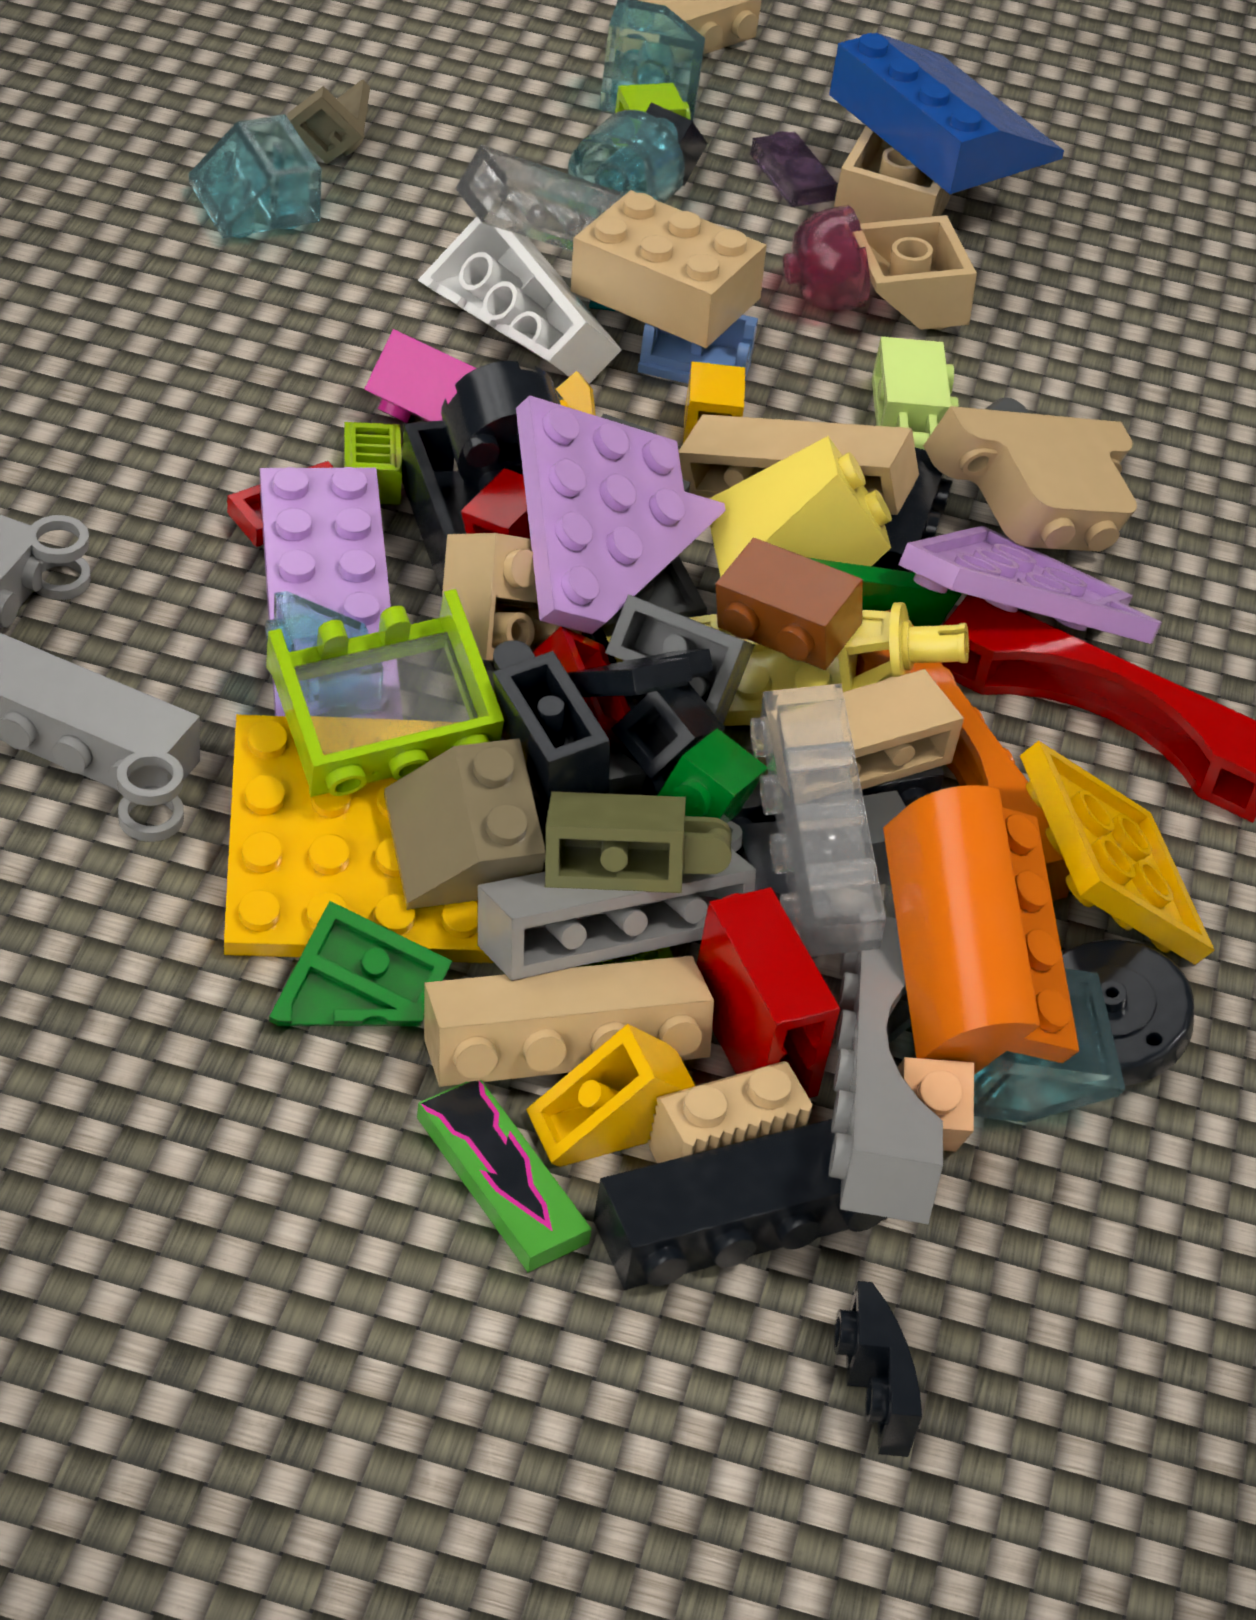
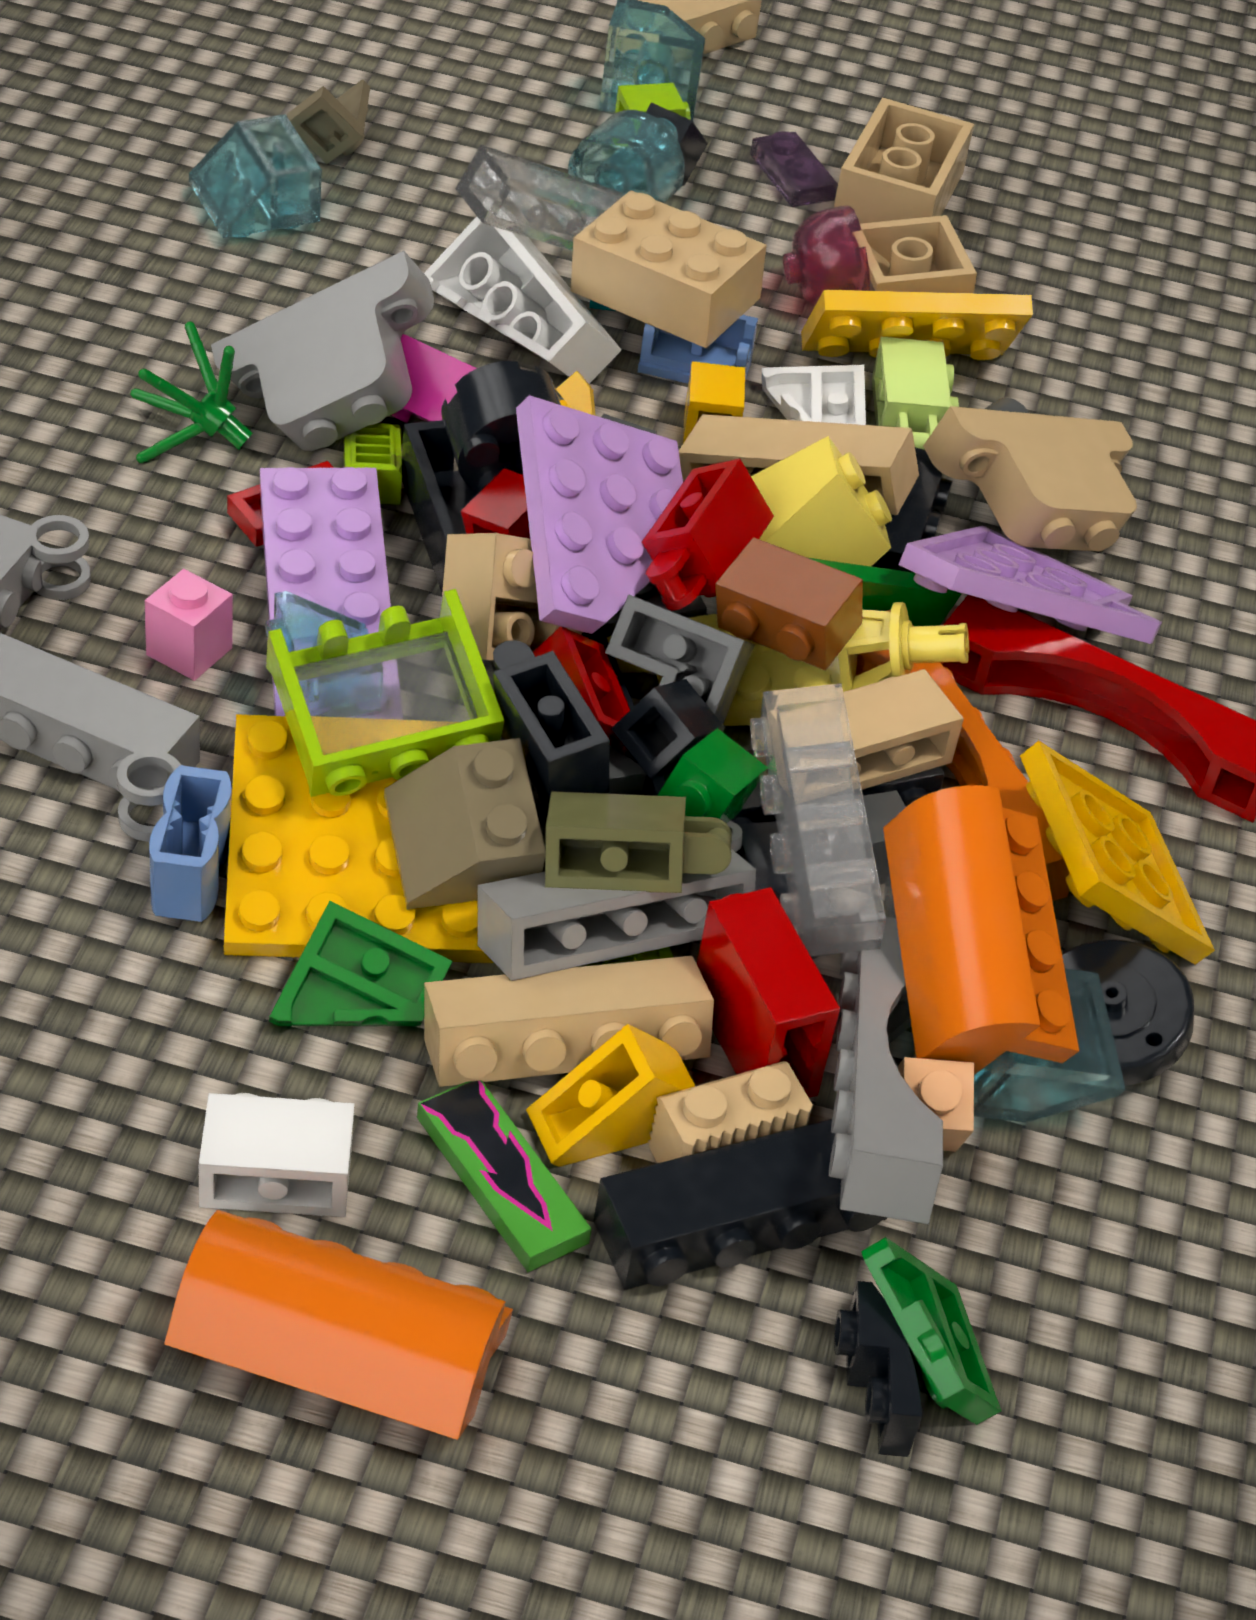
(188, 624): none -> bright pink brick
(190, 843): none -> medium blue brick
(209, 415): none -> green plant
(276, 1155): none -> white brick
(334, 355): none -> light grey brick
(337, 1323): none -> orange brick
(643, 674): black tile -> none
(704, 531): none -> red brick
(818, 392): none -> white wing
(935, 113): blue slope -> none
(935, 1329): none -> green wing
(964, 321): none -> yellow plate

